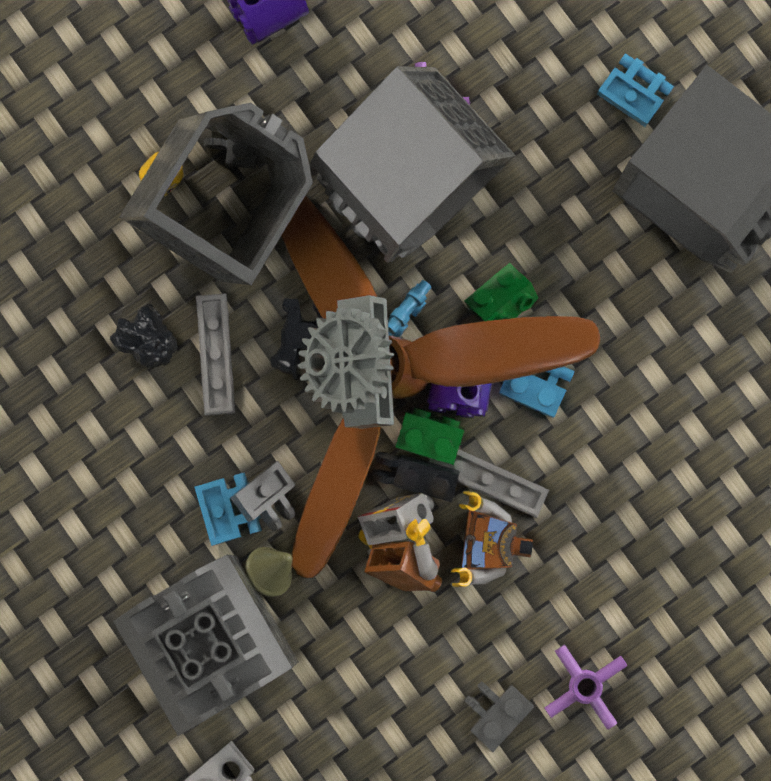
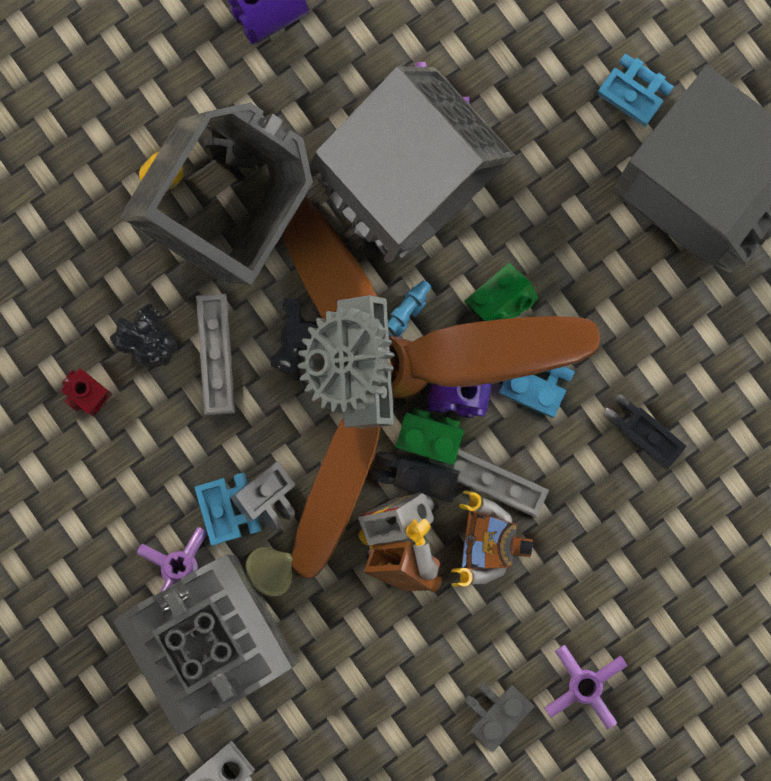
(84, 392): none -> dark red brick
(175, 559): none -> medium lavender bar
(647, 433): none -> black hinge

